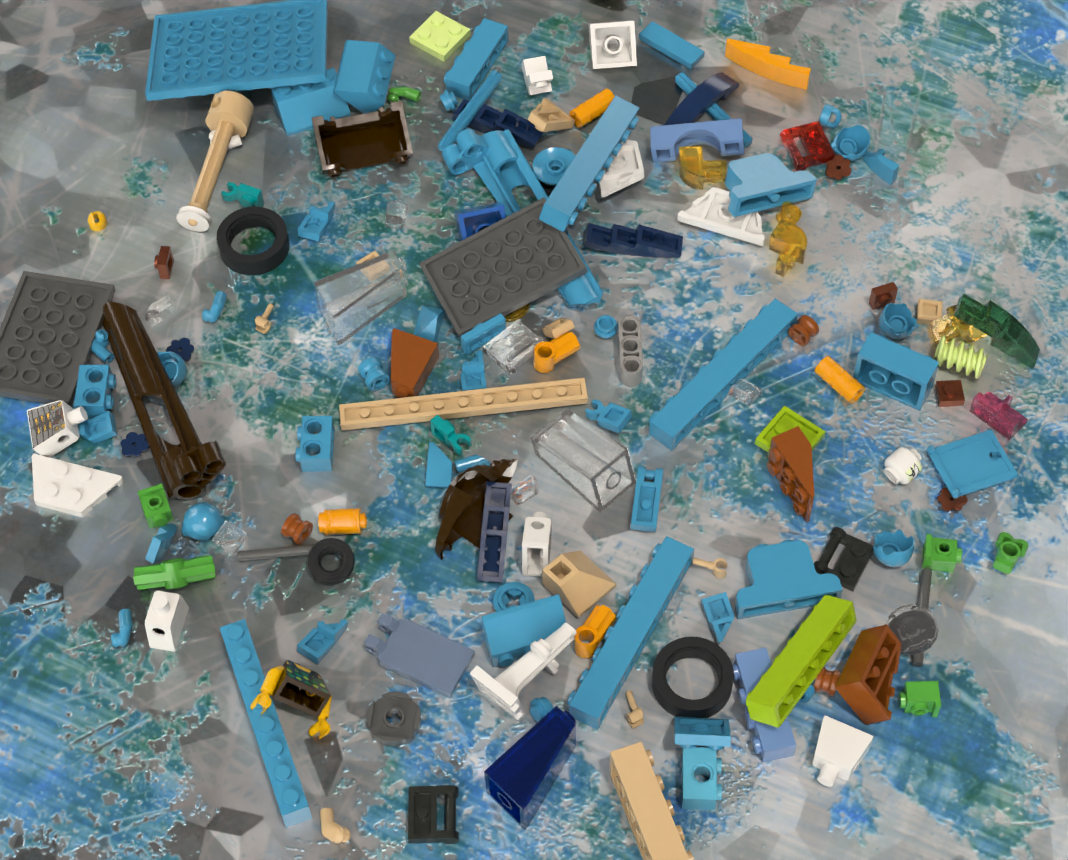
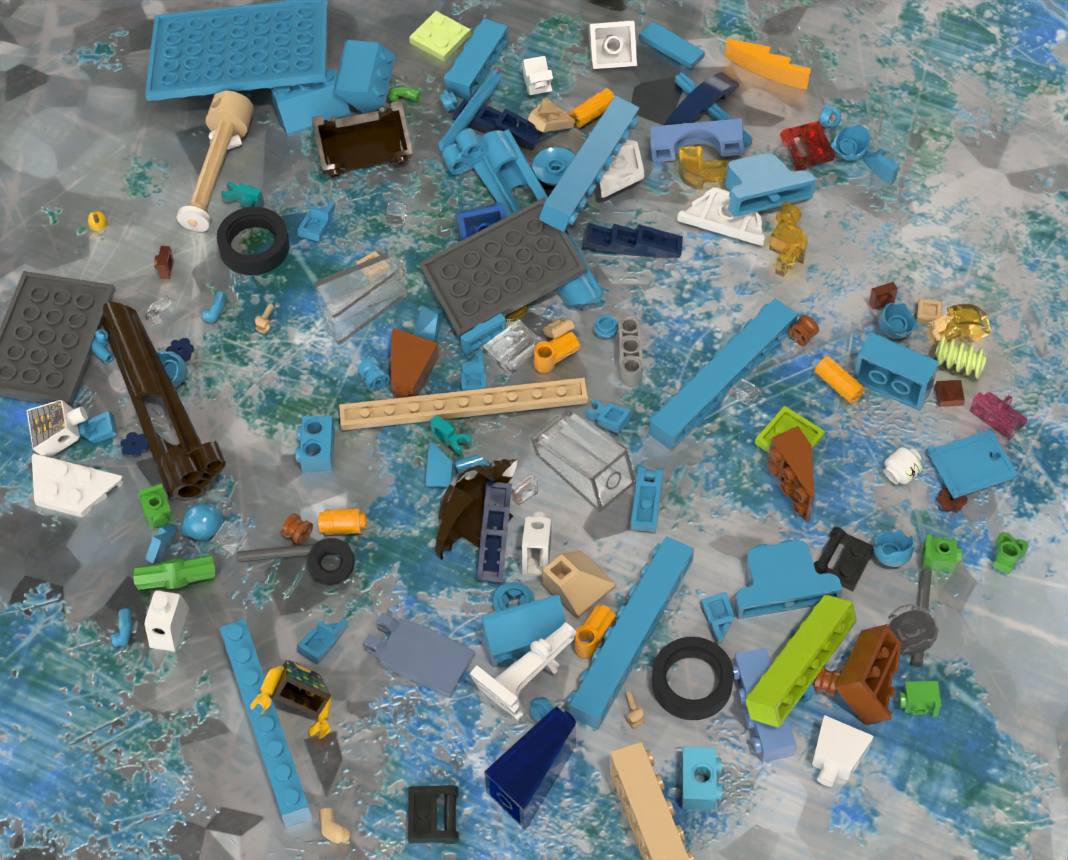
(91, 391): dark azure brick -> none
(401, 732): dark grey plate -> none
(702, 732): dark azure plate -> none
(713, 565): tan hand -> none
(838, 162): copper plant -> none
(1006, 331): clear green slope -> none

